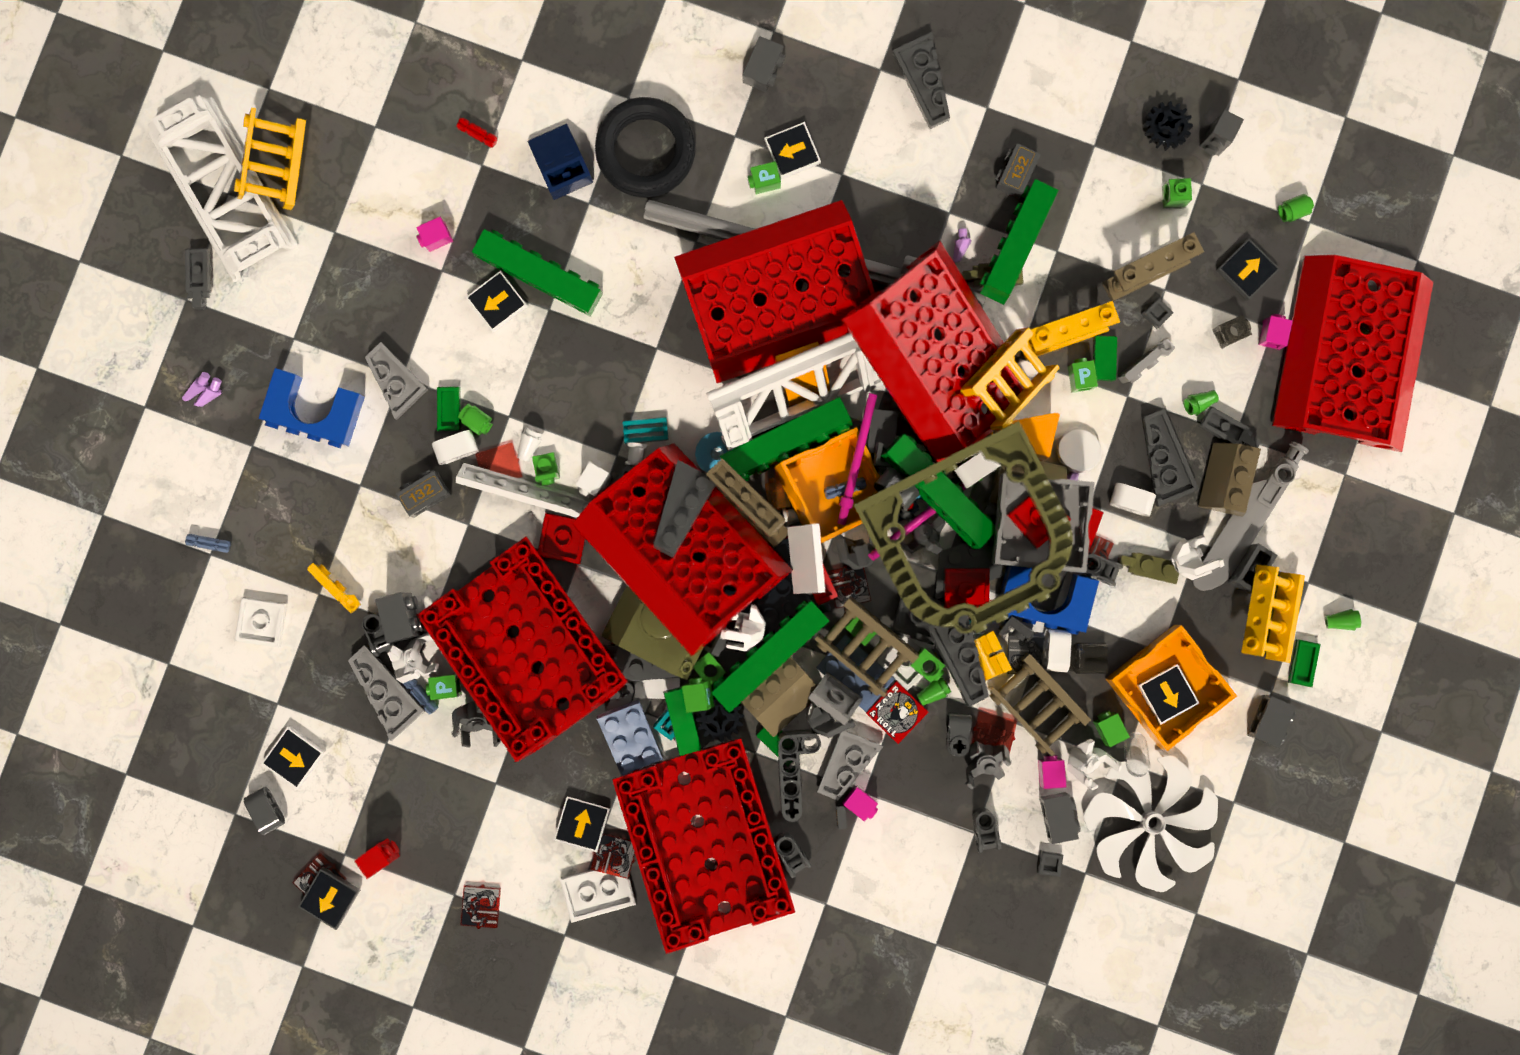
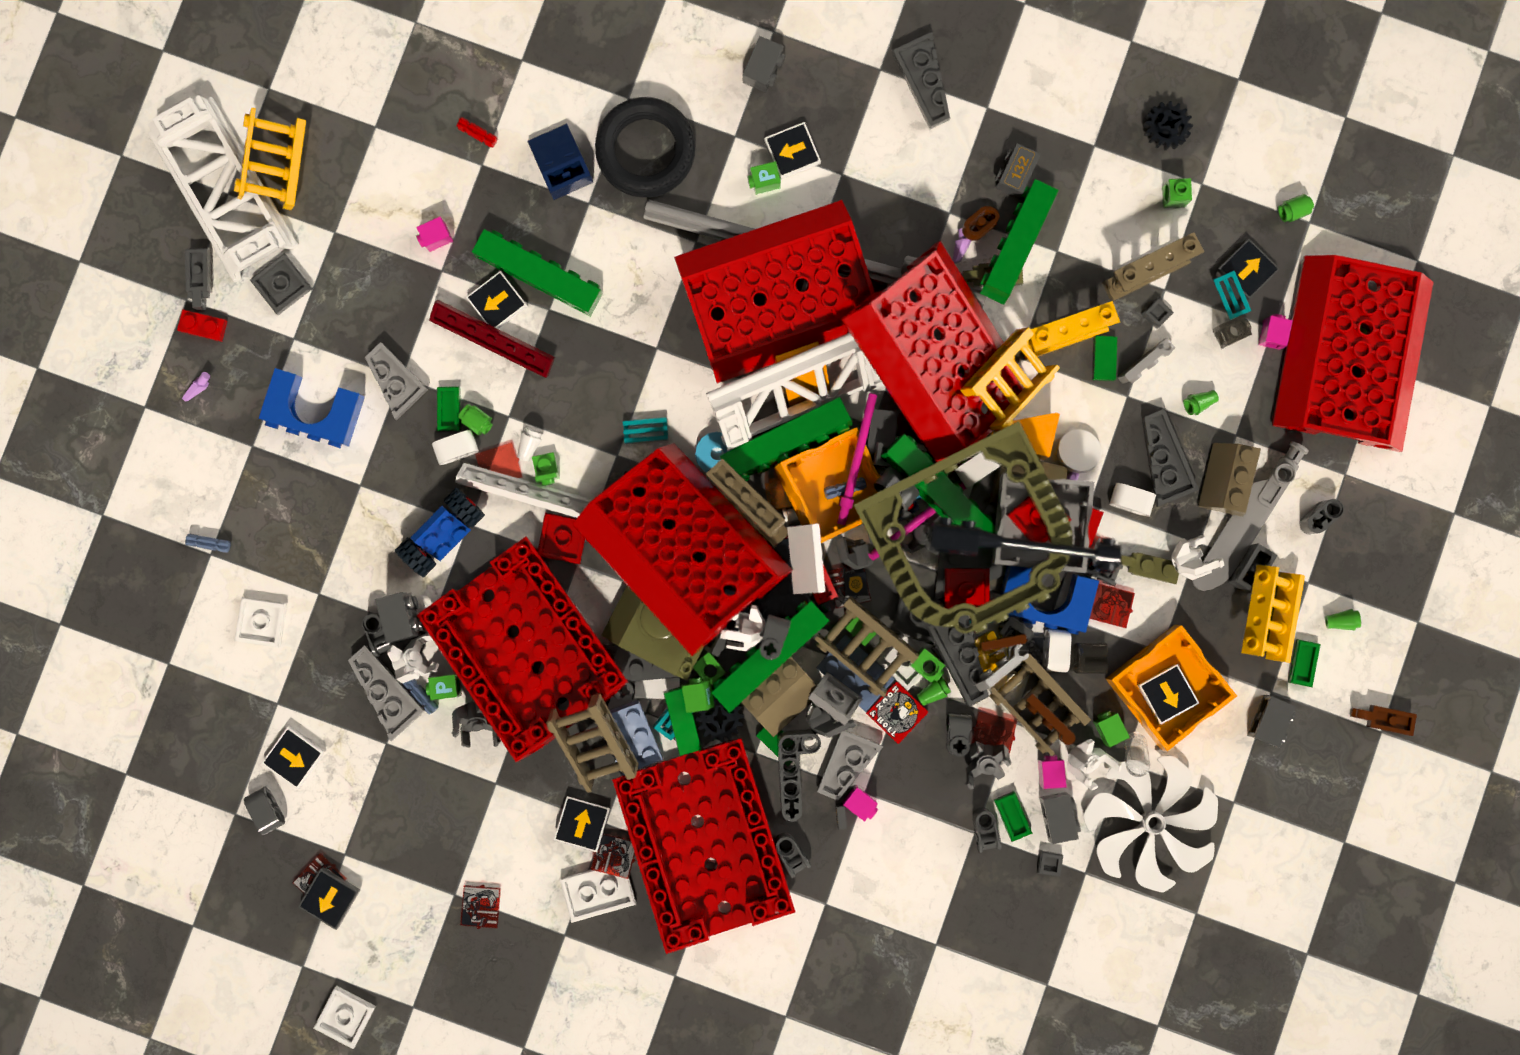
(202, 325): none -> red plate
(209, 393): lavender bar -> none
(281, 284): none -> dark grey tile
(335, 588): yellow hinge -> none
(344, 1017): none -> white tile
(377, 858): red brick -> none
(423, 493): dark grey brick -> none
(440, 533): none -> plate
(491, 338): none -> dark red tile
(593, 481): white brick -> none
(606, 728): none -> dark tan fence
(635, 453): white bush -> none
(683, 505): dark grey wing -> none
(774, 632): none -> dark grey piece
(855, 584): none -> black tile
(967, 538): none -> black bar
(977, 226): none -> reddish brown plate
(1003, 642): none -> reddish brown tile
(1004, 666): none -> light grey plate
(1012, 816): none -> green tile
(1035, 706): none -> reddish brown plate
(1082, 375): bright green brick -> none
(1112, 606): none -> clear red piece
(1221, 133): dark grey brick -> none
(1224, 278): none -> teal tile
(1227, 428): dark grey hinge -> none
(1320, 512): none -> dark grey beam
(1387, 719): none -> reddish brown plate

